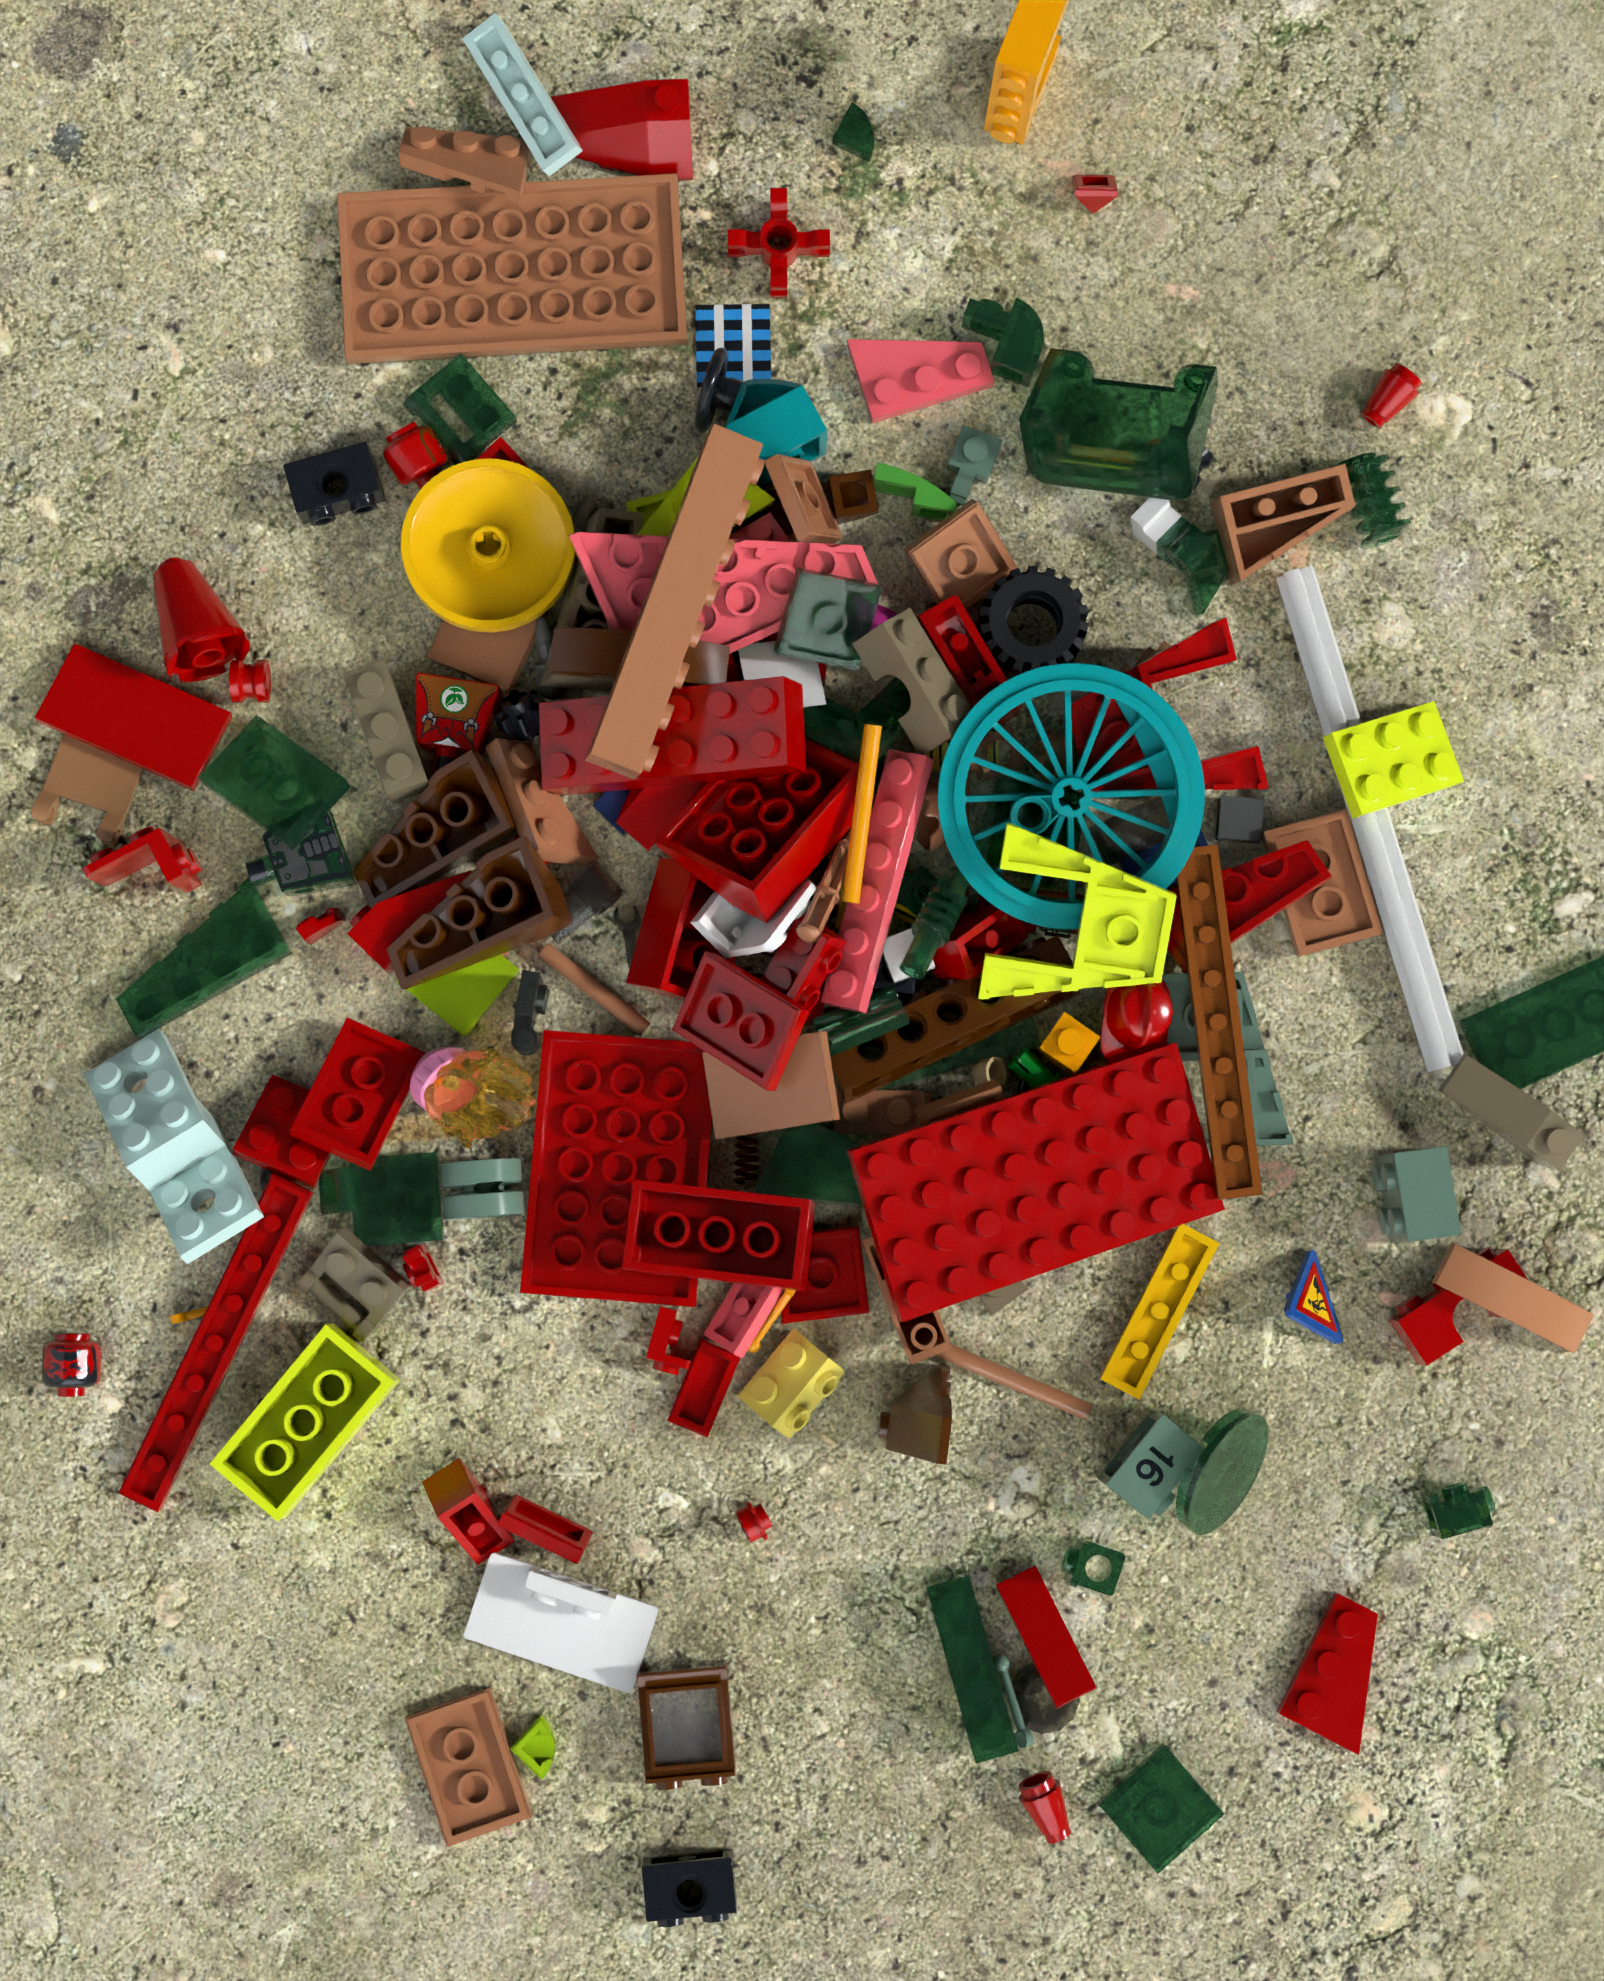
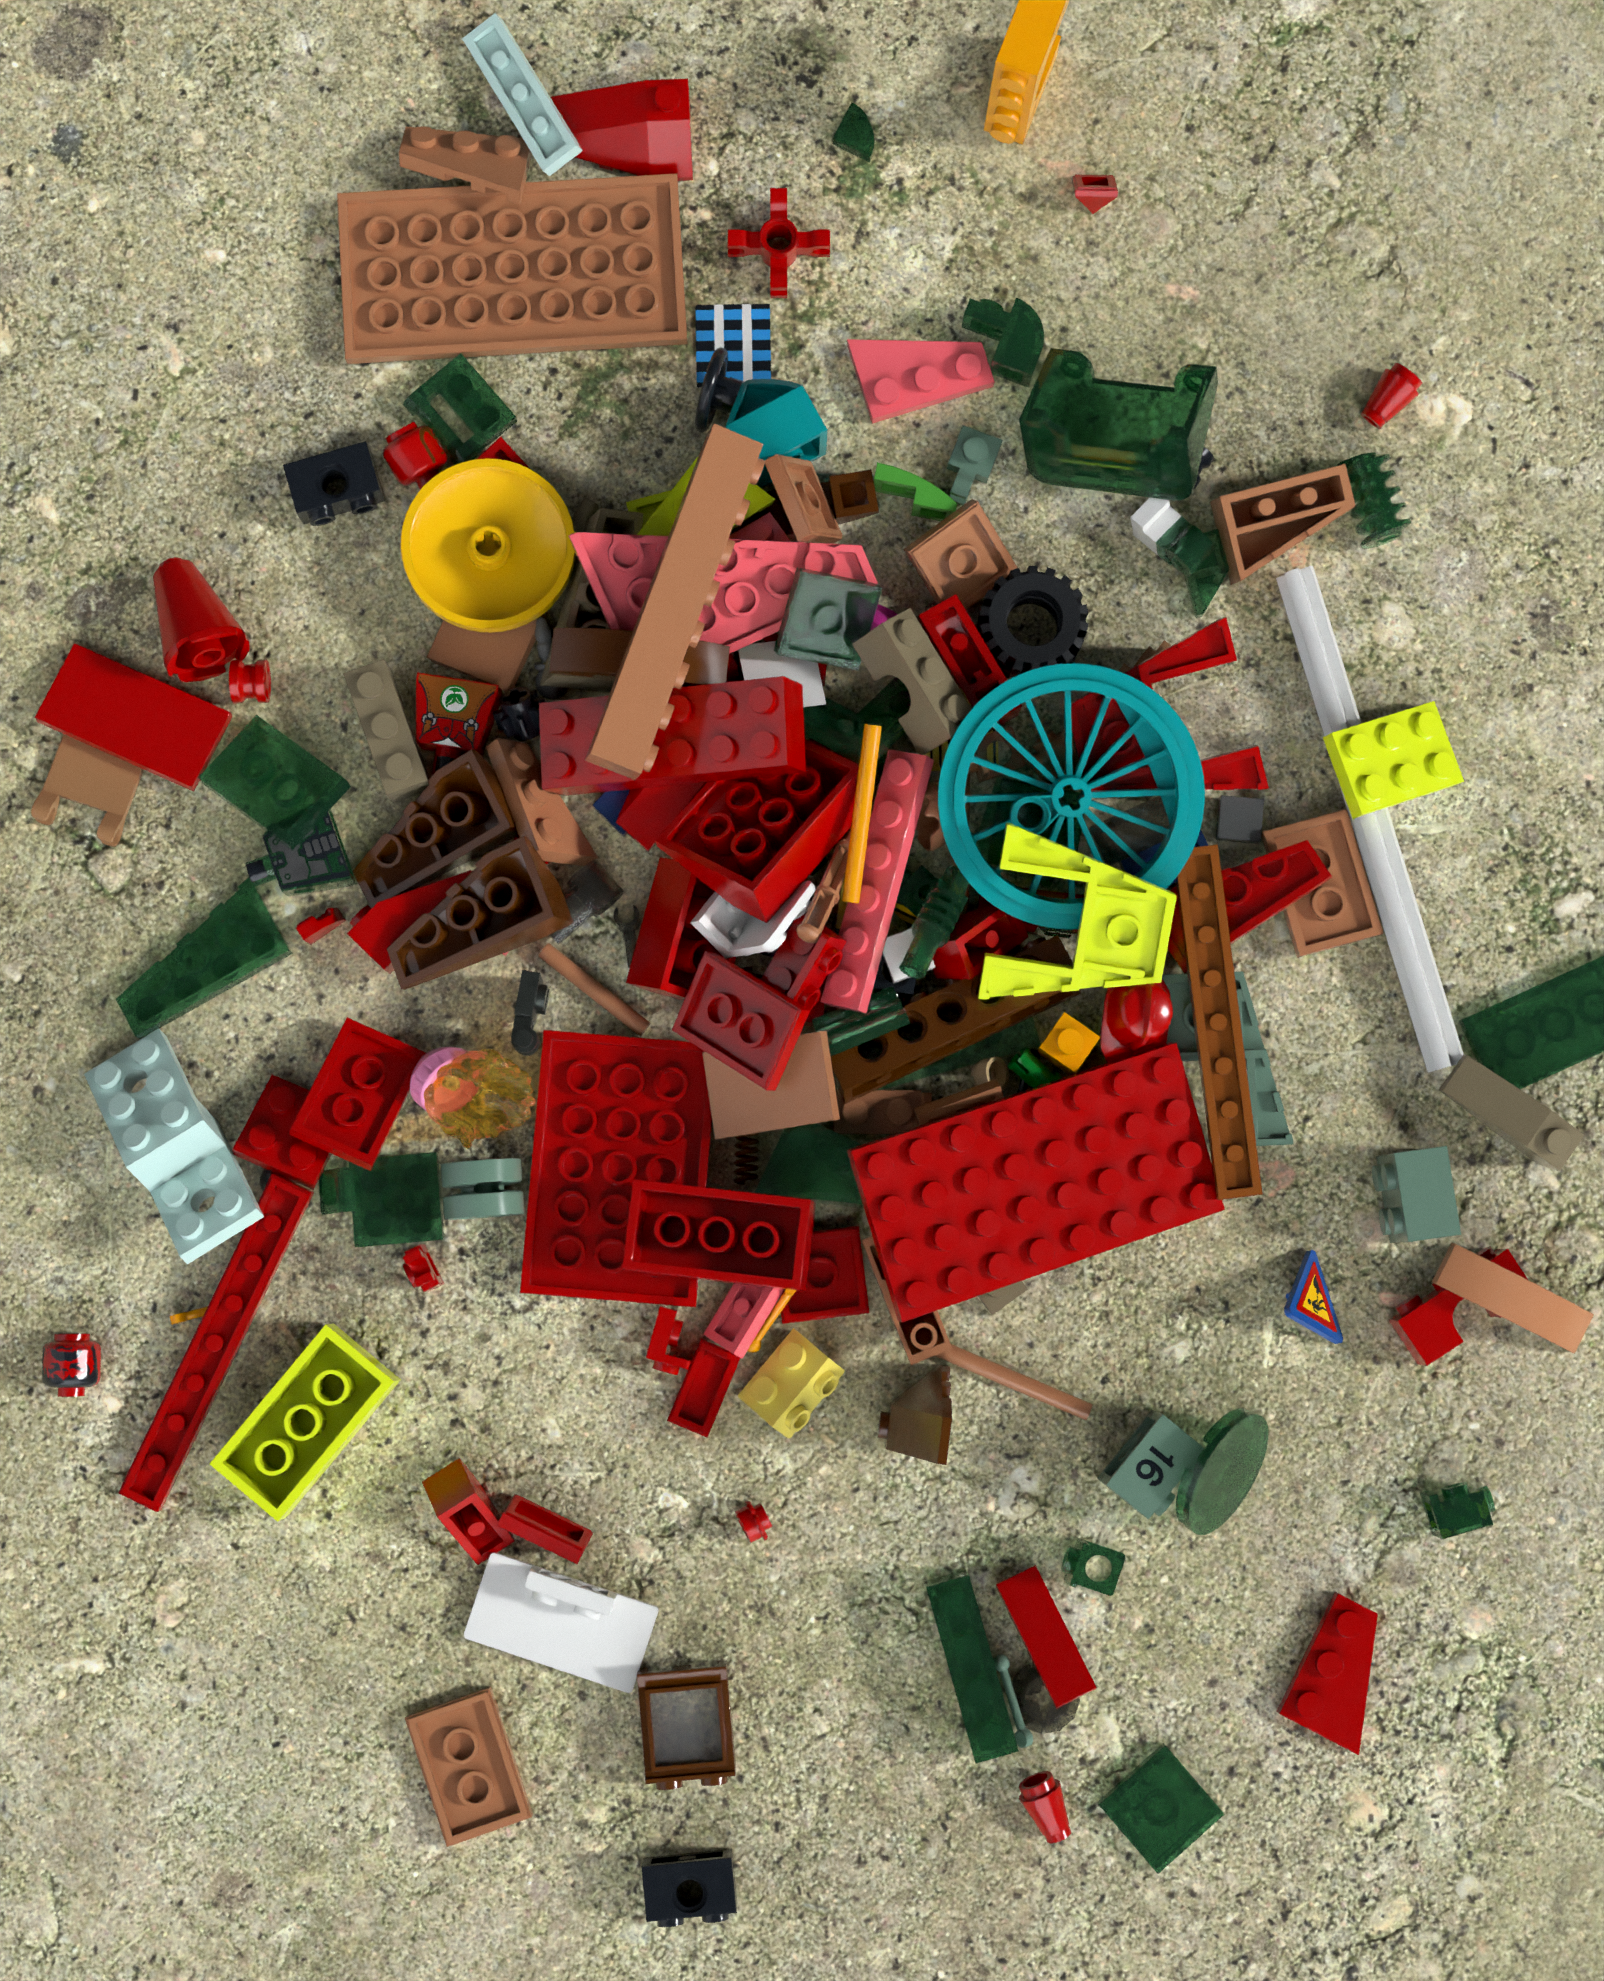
(146, 847): red bracket -> none
(361, 1275): dark tan plate -> none
(467, 993): lime tile -> none
(536, 1747): lime tile -> none
(1159, 1311): yellow plate -> none

